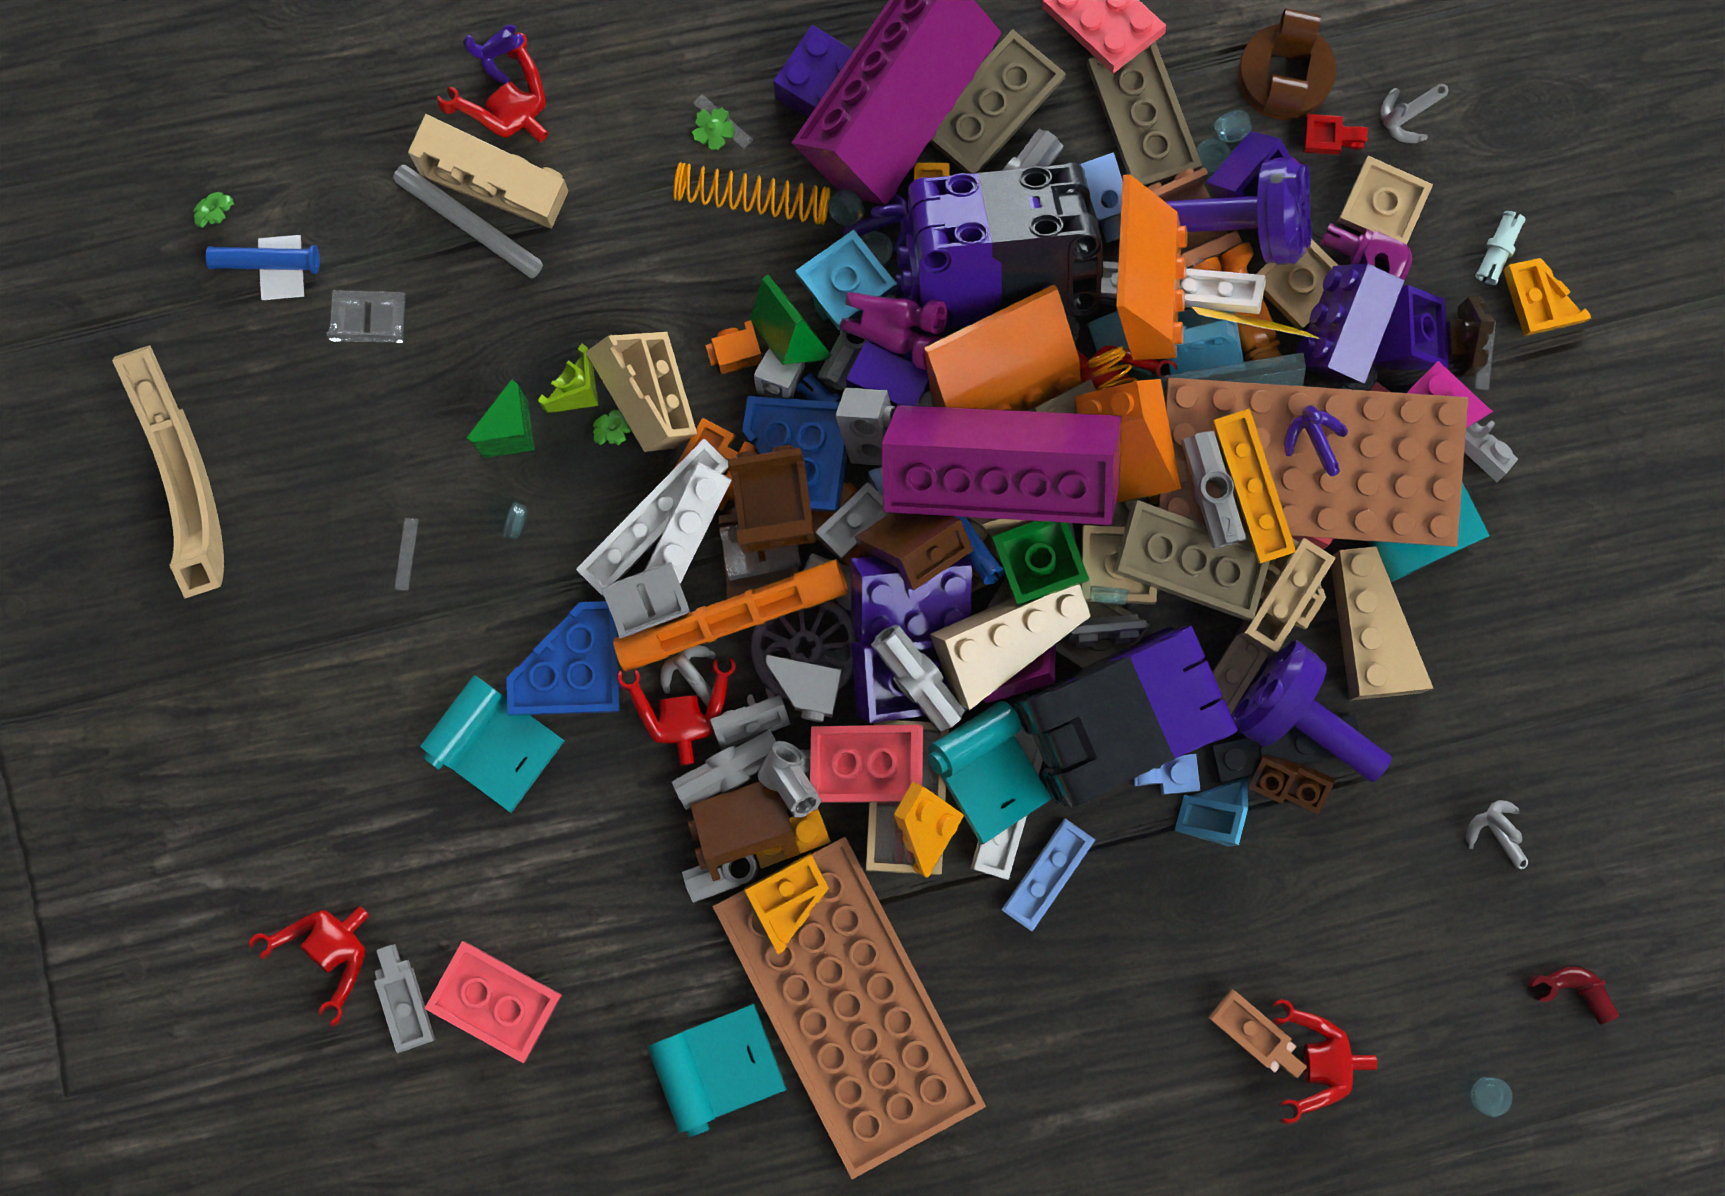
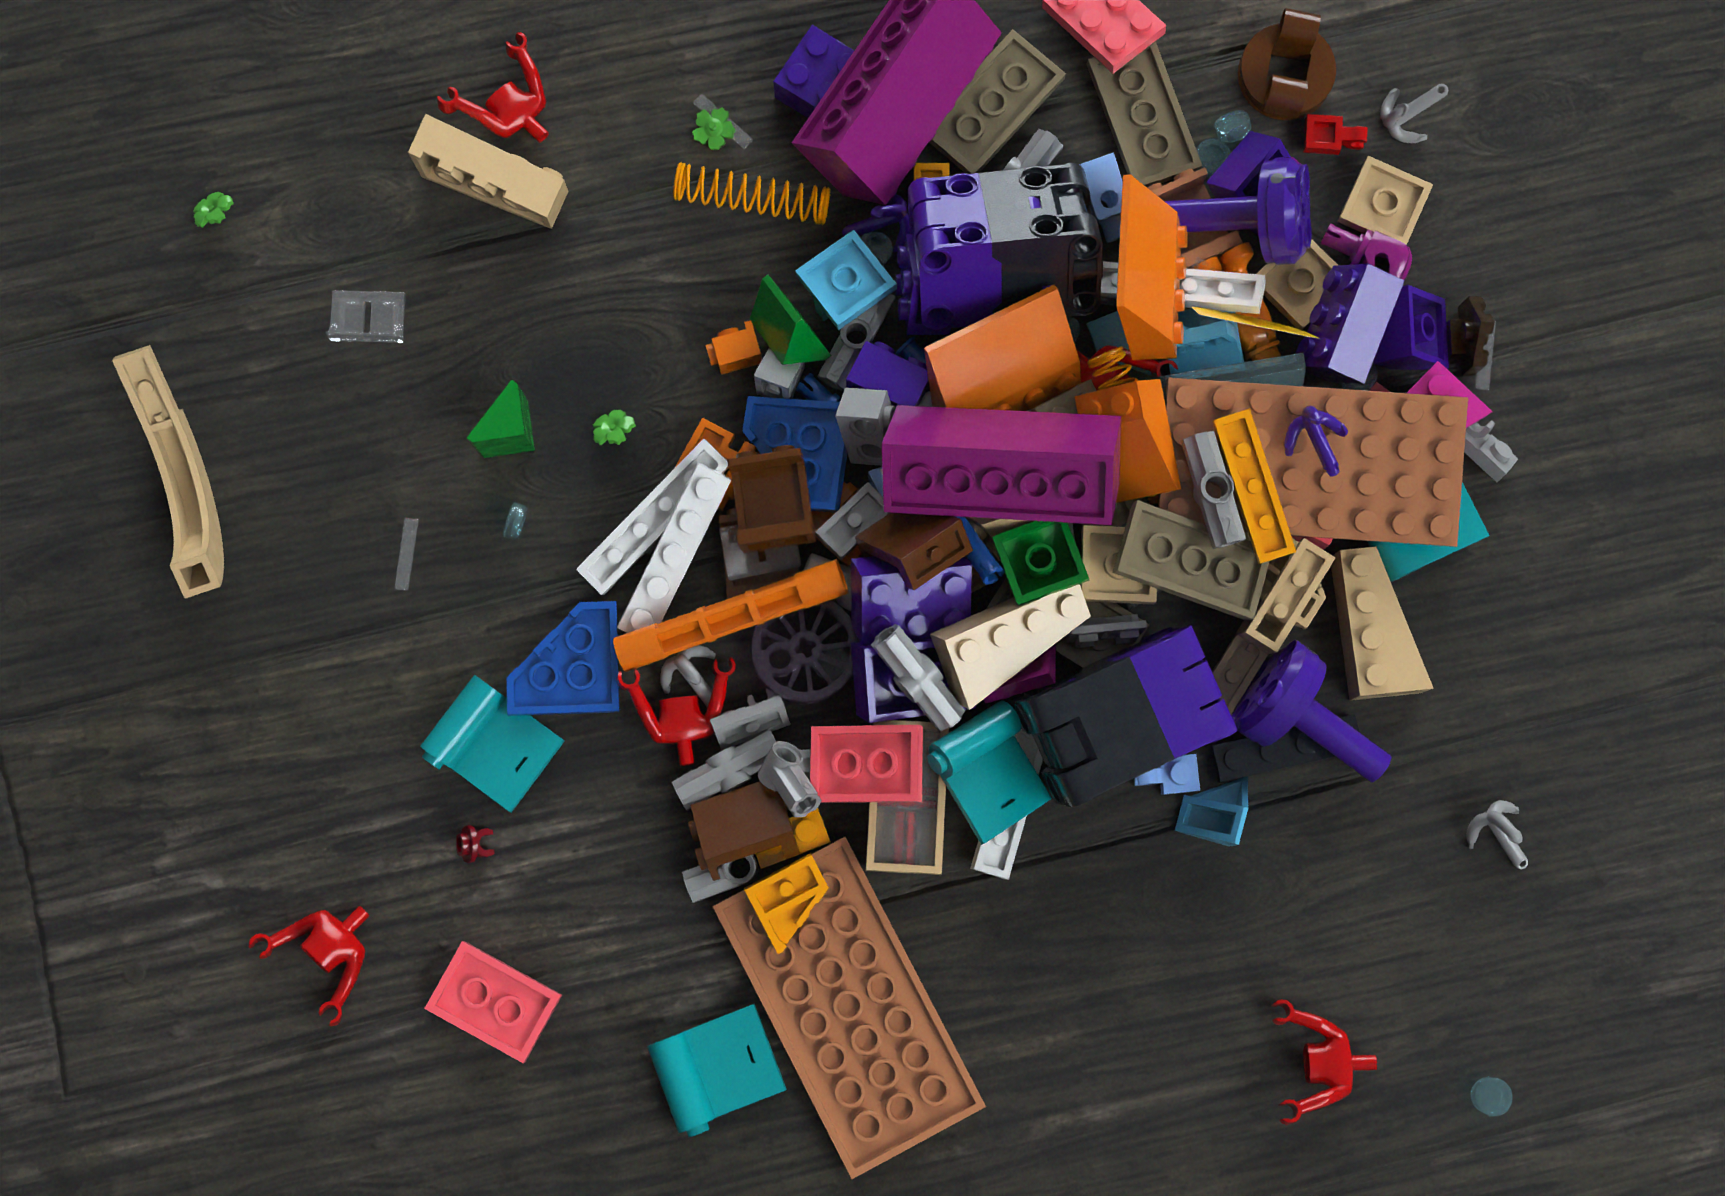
(263, 258): blue pin -> none
(281, 283): white sticker -> none
(402, 1001): light grey hinge -> none
(468, 221): light grey axle -> none
(469, 843): none -> dark red plate
(499, 44): dark purple piece -> none
(574, 386): lime slope -> none
(628, 607): light grey piece -> none
(645, 387): tan wedge -> none
(806, 686): light grey slope -> none
(846, 207): clear light blue tile -> none
(890, 323): magenta piece -> none
(926, 826): light orange wing -> none
(1048, 874): light blue tile -> none
(1108, 595): clear light blue tile -> none
(1256, 1034): nougat hinge -> none
(1292, 781): reddish brown slope -> none
(1500, 247): light aqua pin -> none
(1541, 298): light orange wing -> none
(1585, 983): dark red piece -> none

